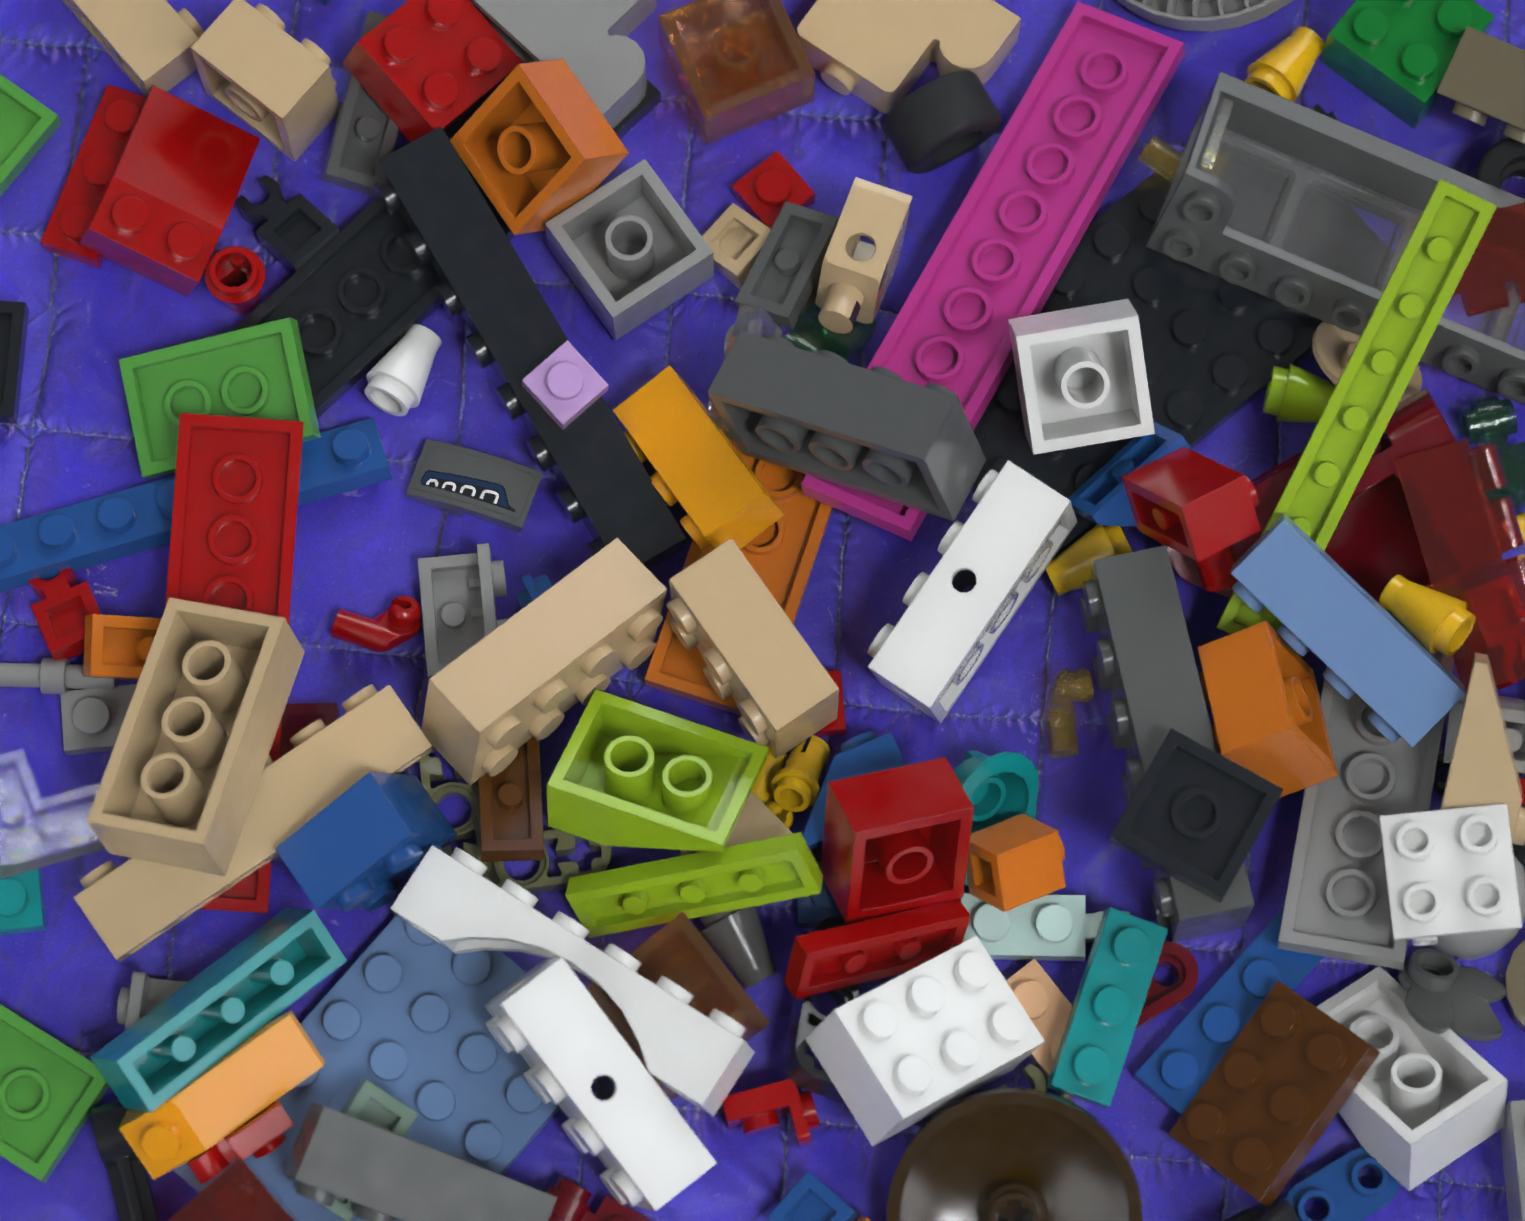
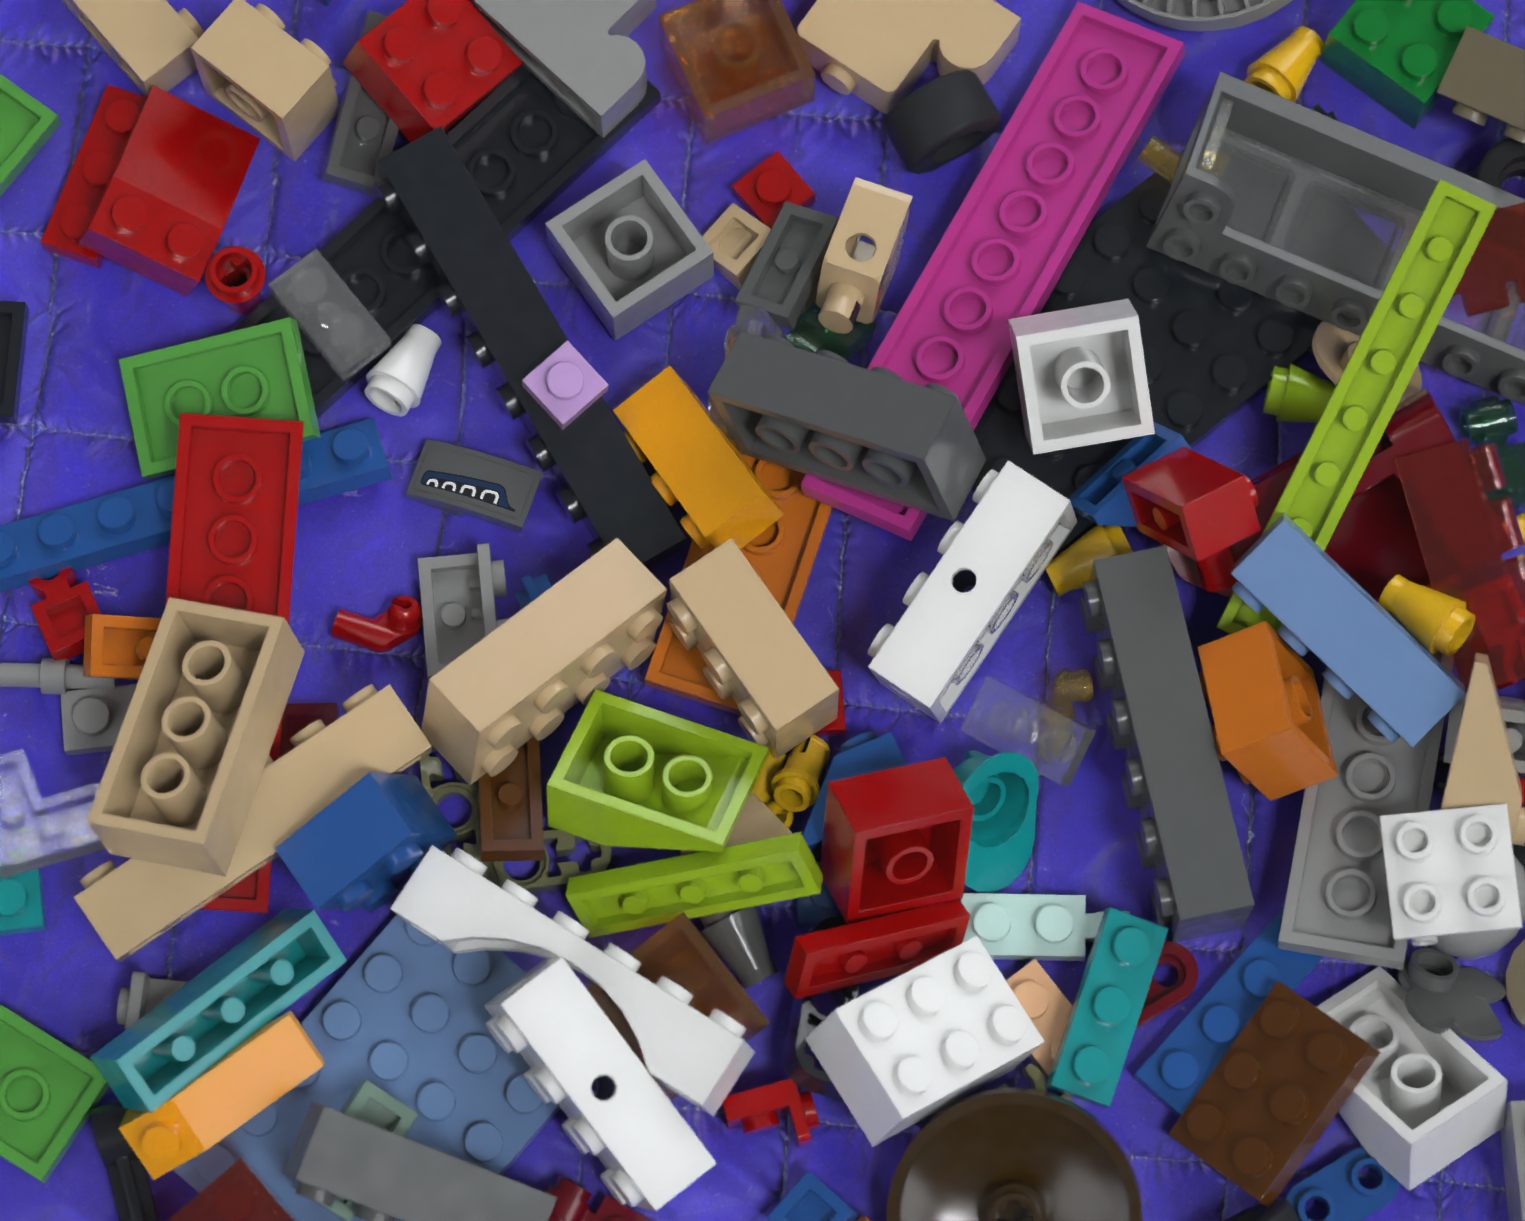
(255, 1137): red plate -> none
(289, 229): black plate -> none
(330, 314): none -> clear plate
(538, 145): orange brick -> none
(1015, 862): orange brick -> none
(1021, 724): none -> clear plate
(1195, 815): black plate -> none

